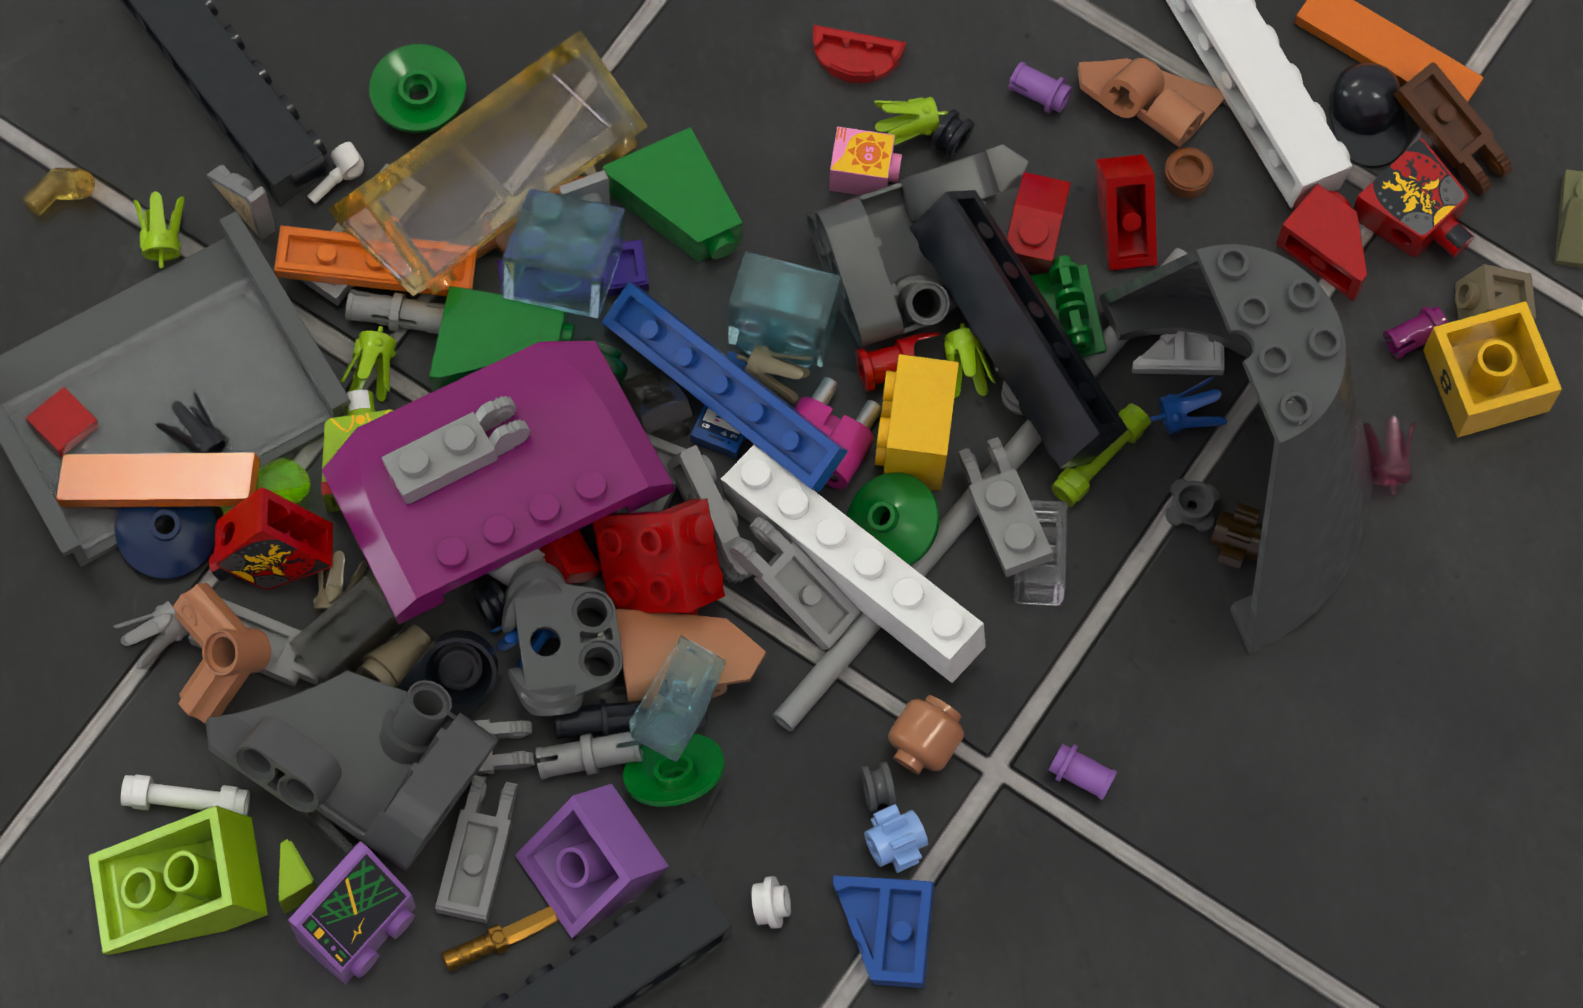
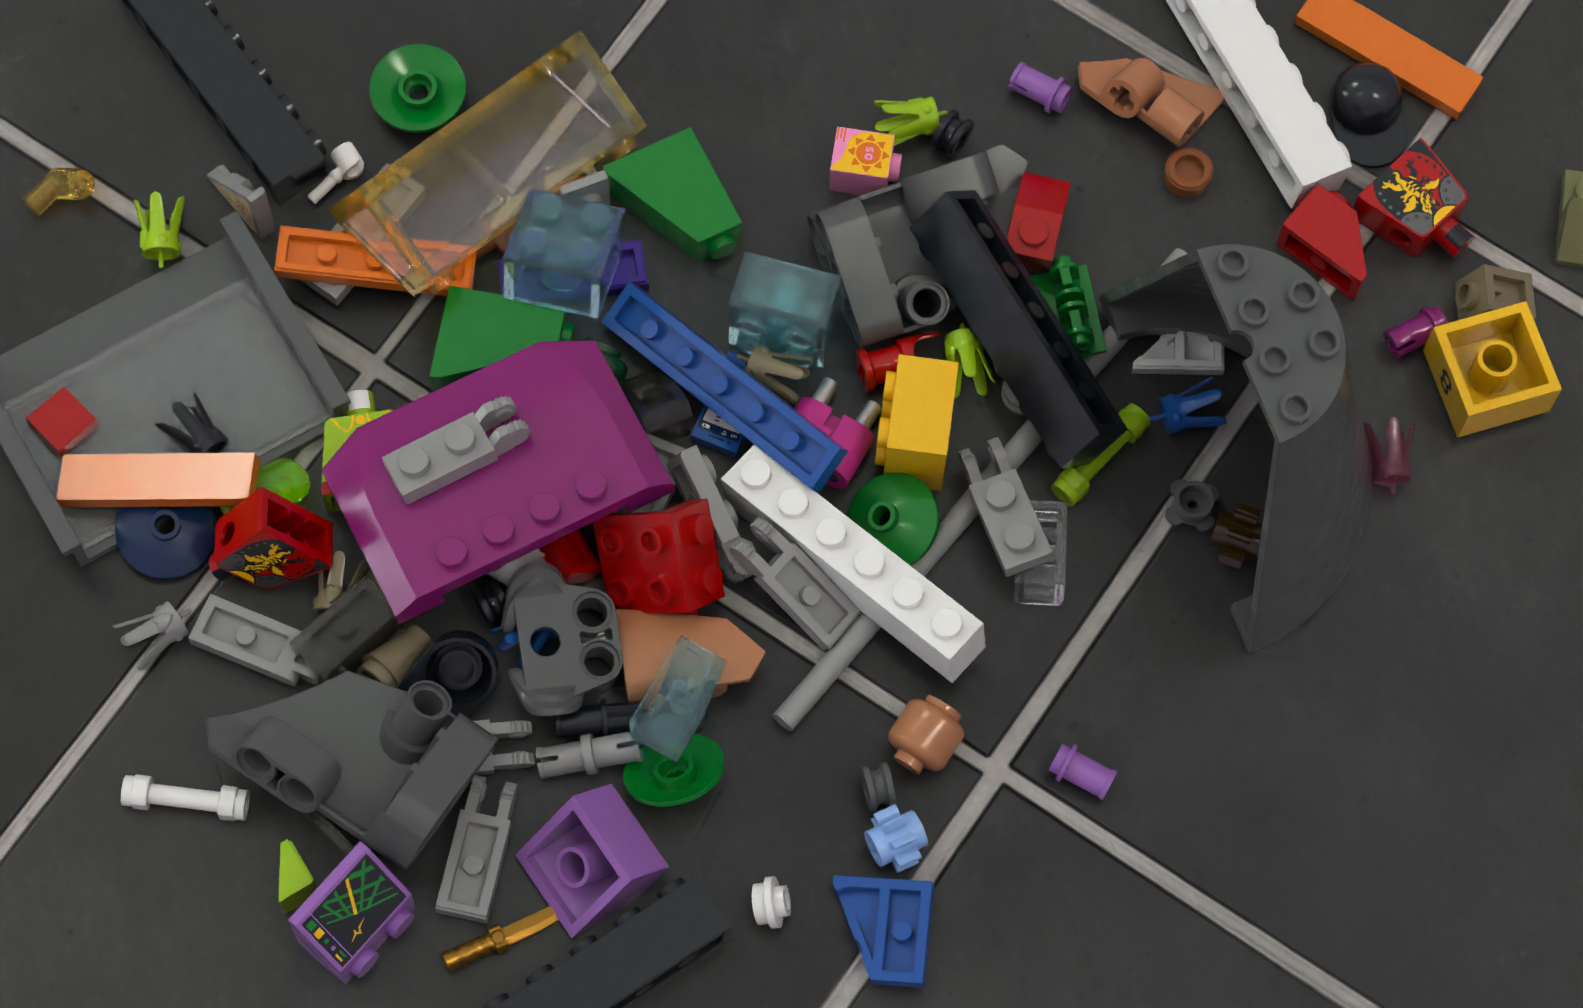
(178, 882): lime slope -> none
(228, 652): nougat piece -> none
(372, 349): lime piece -> none
(394, 311): light grey pin -> none
(856, 55): red tile -> none
(1127, 211): red slope -> none
(1453, 127): reddish brown hinge -> none

